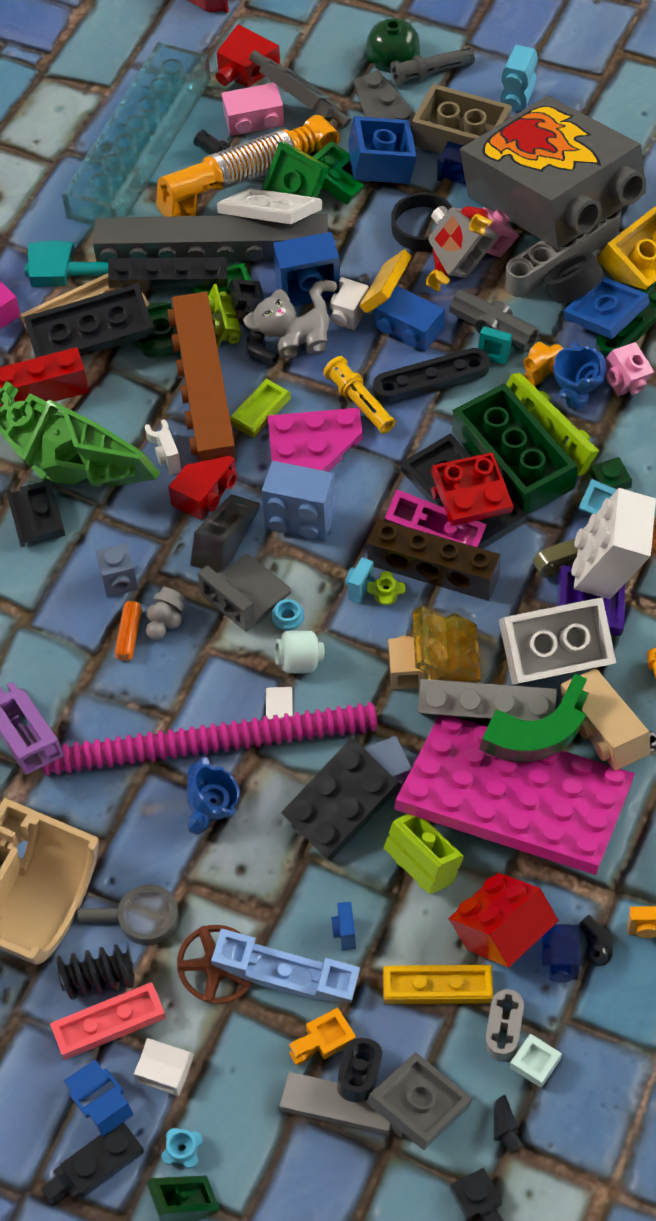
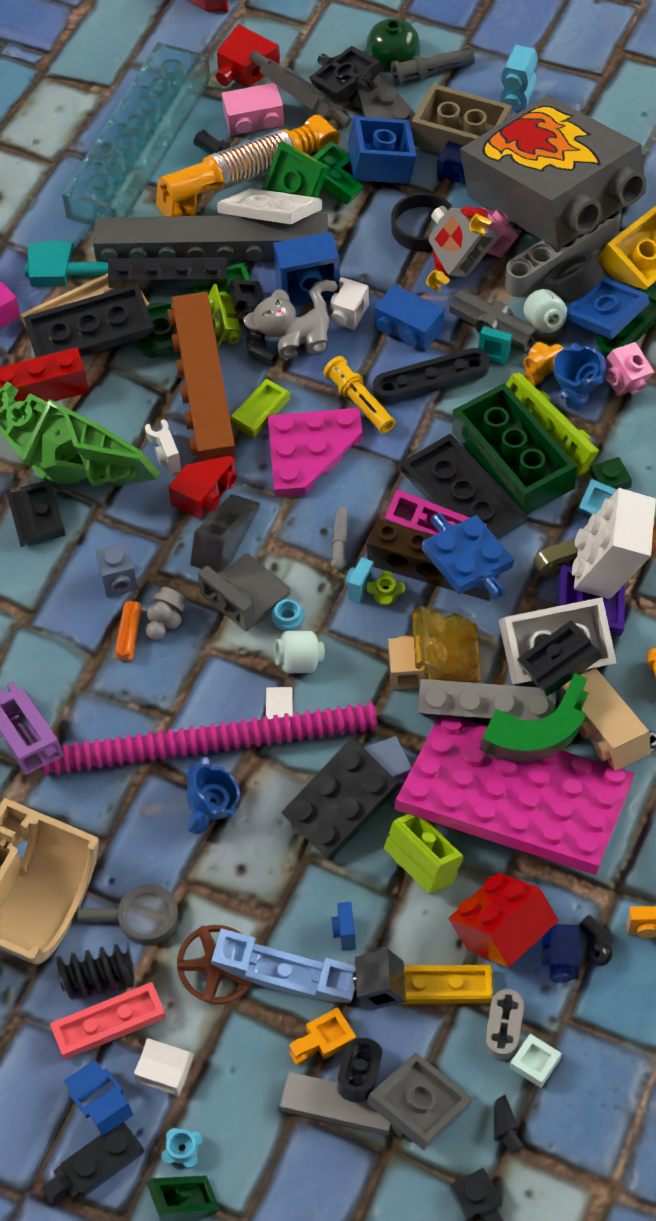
(299, 500): medium blue brick -> none
(339, 542): none -> light grey piece
(346, 73): none -> black plate
(379, 978): none -> black brick
(385, 281): yellow tile -> none
(468, 554): none -> blue plate
(471, 489): red plate -> none
(545, 311): none -> light aqua head
(559, 657): none -> black plate

